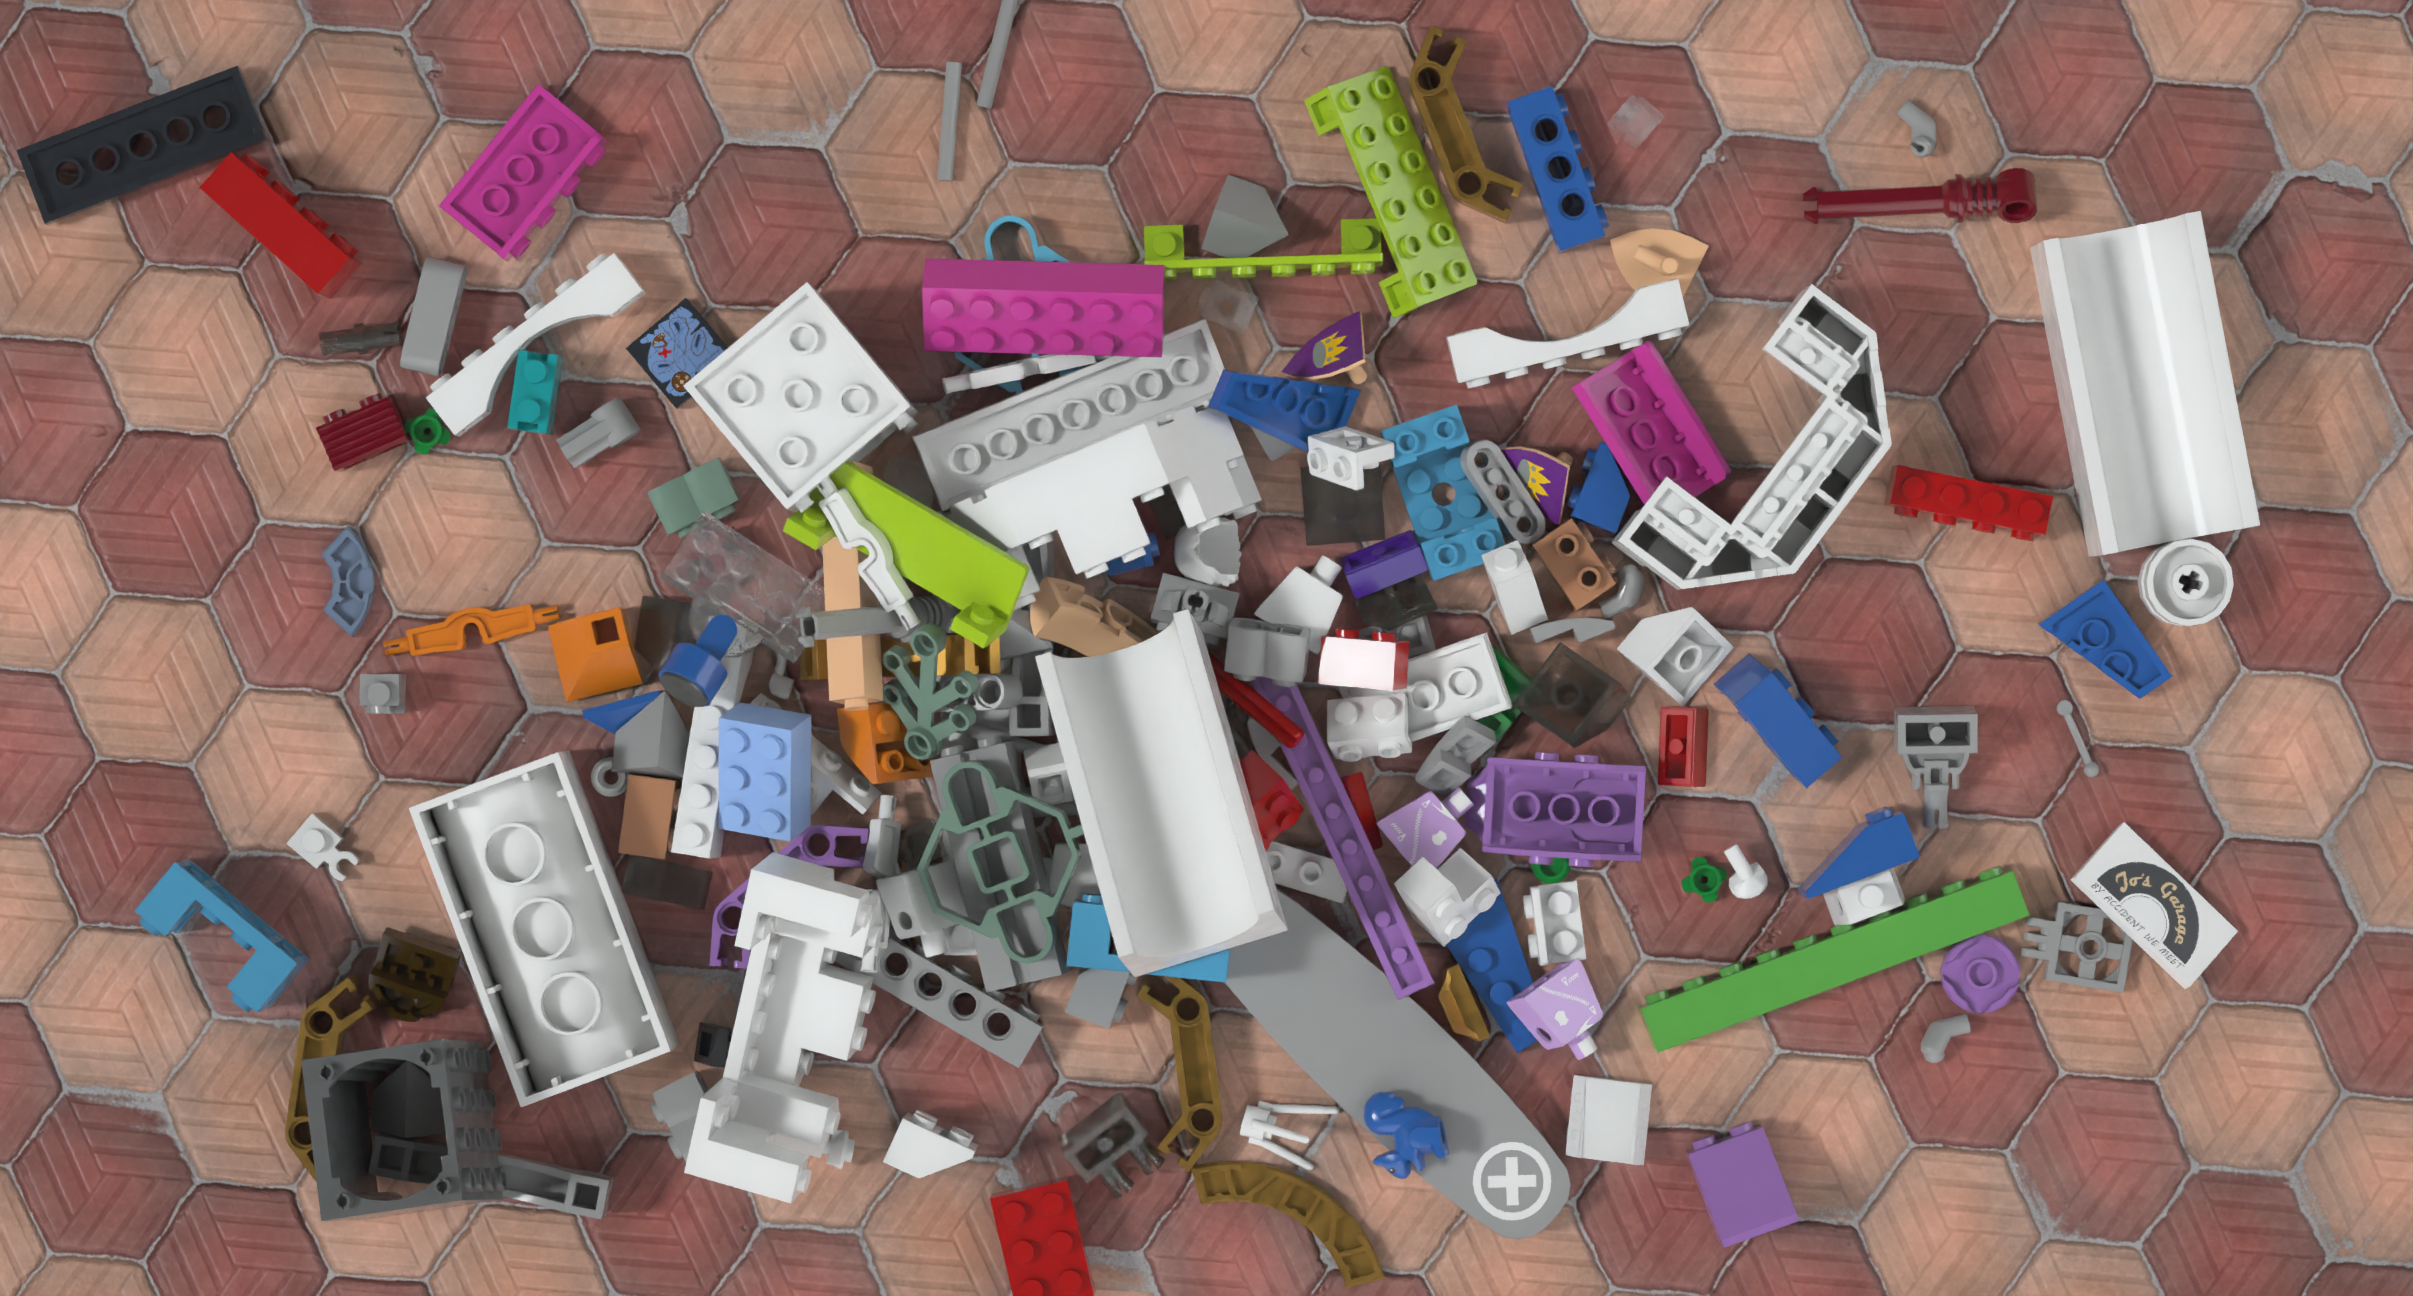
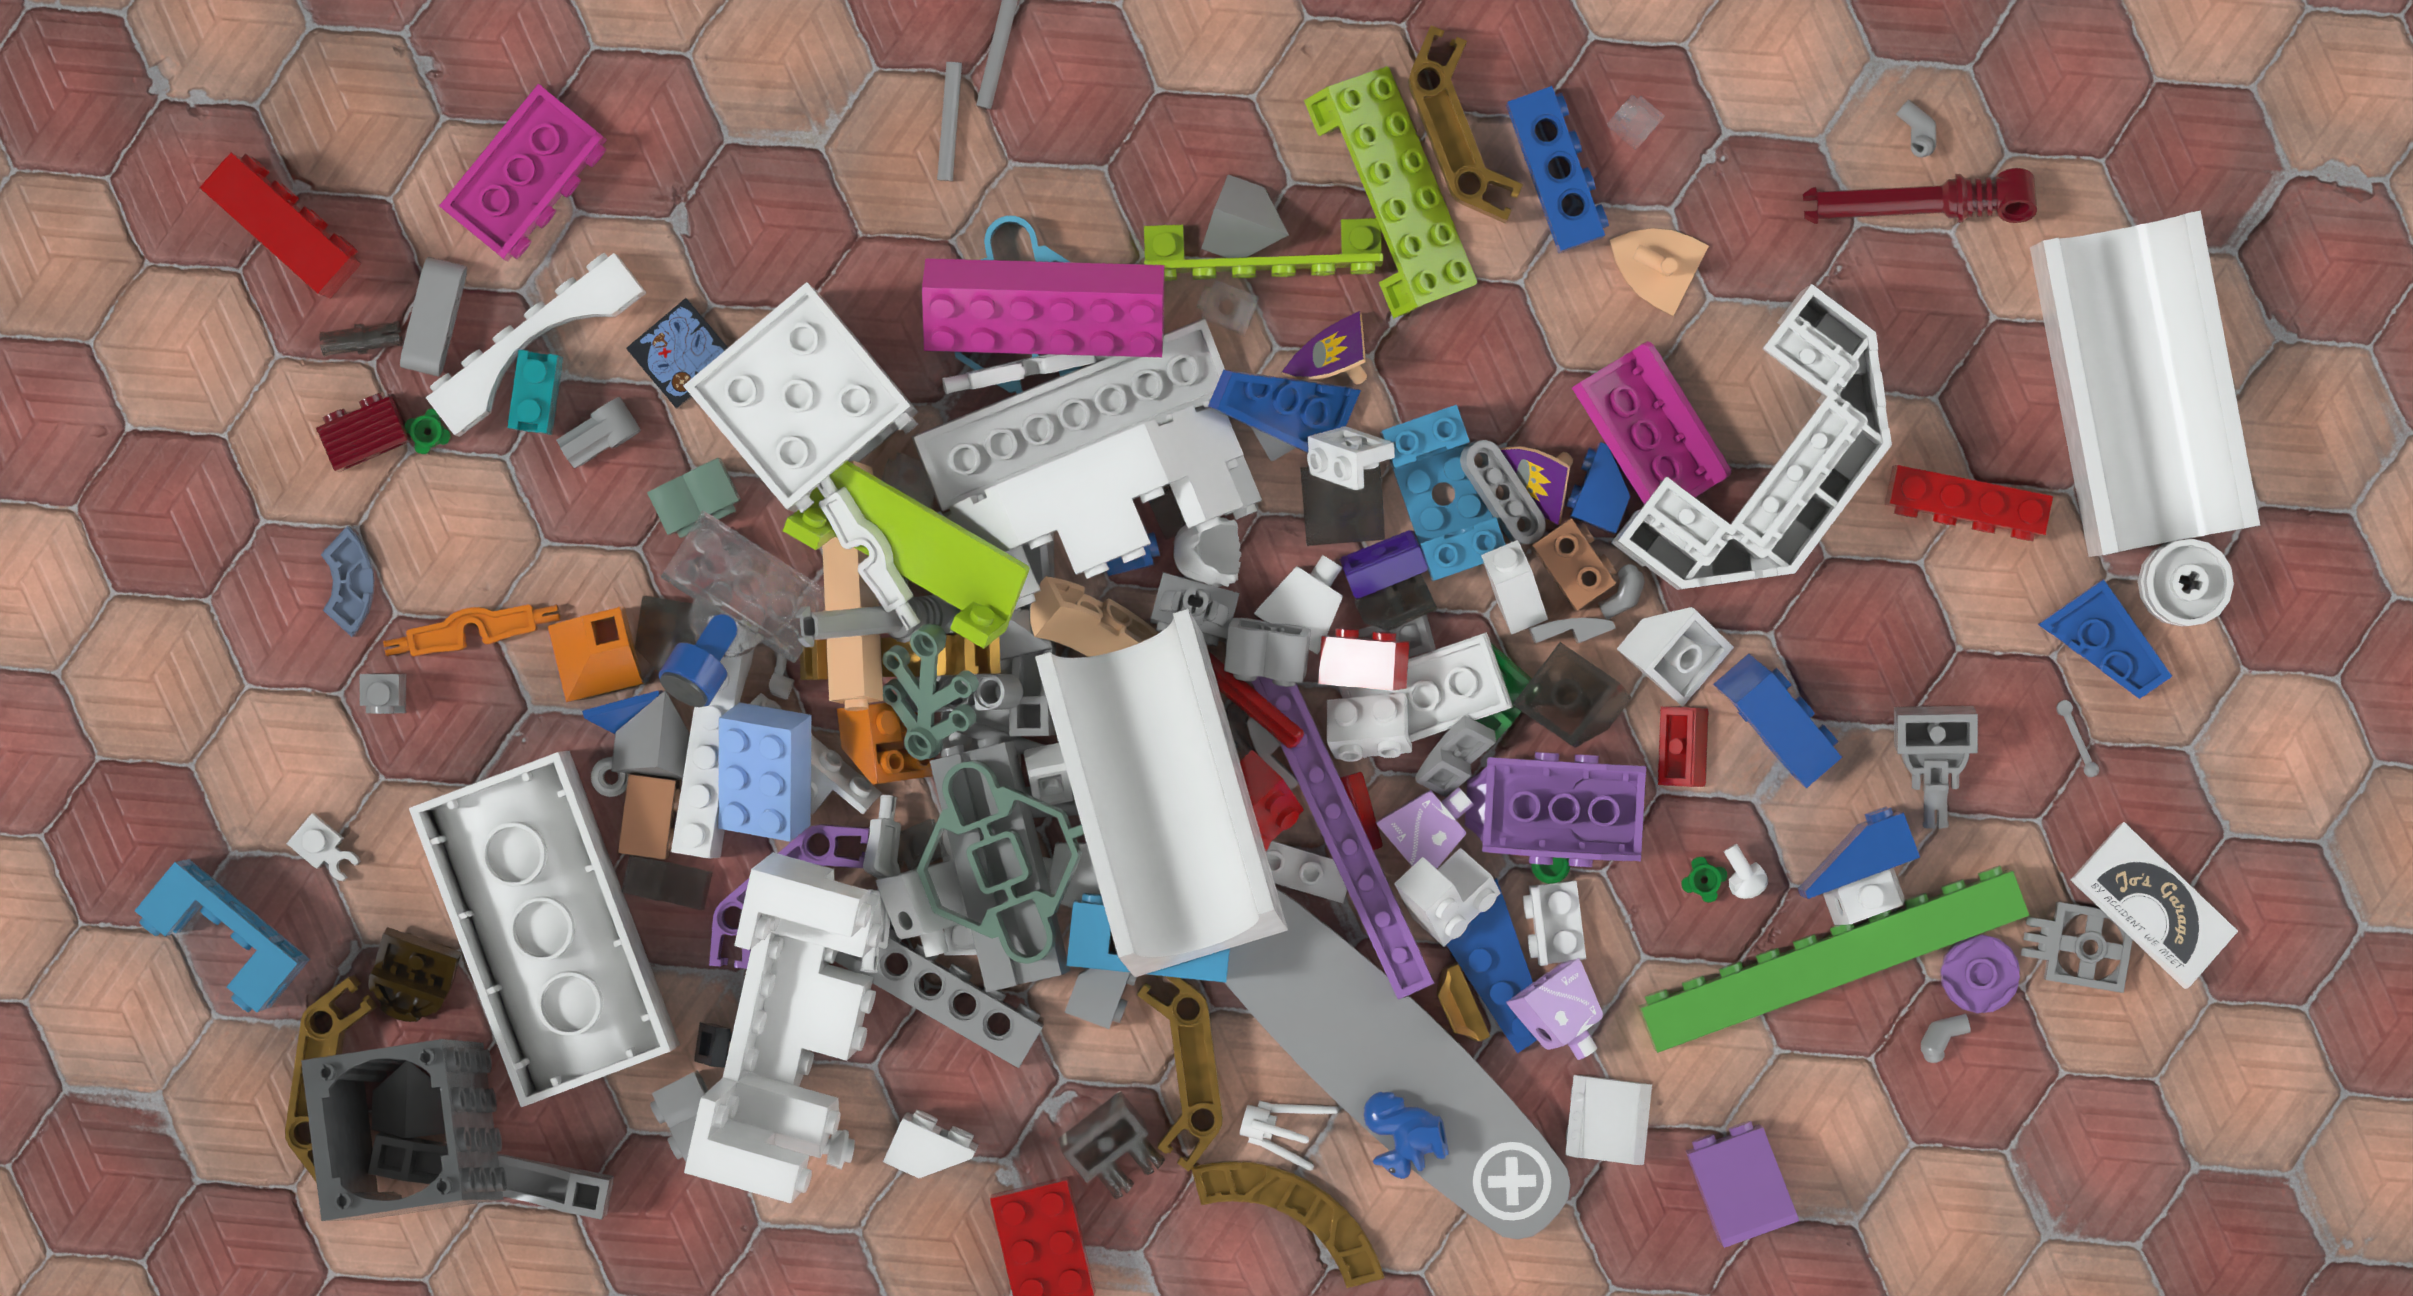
(117, 132): black plate -> none
(1648, 311): white arch -> none

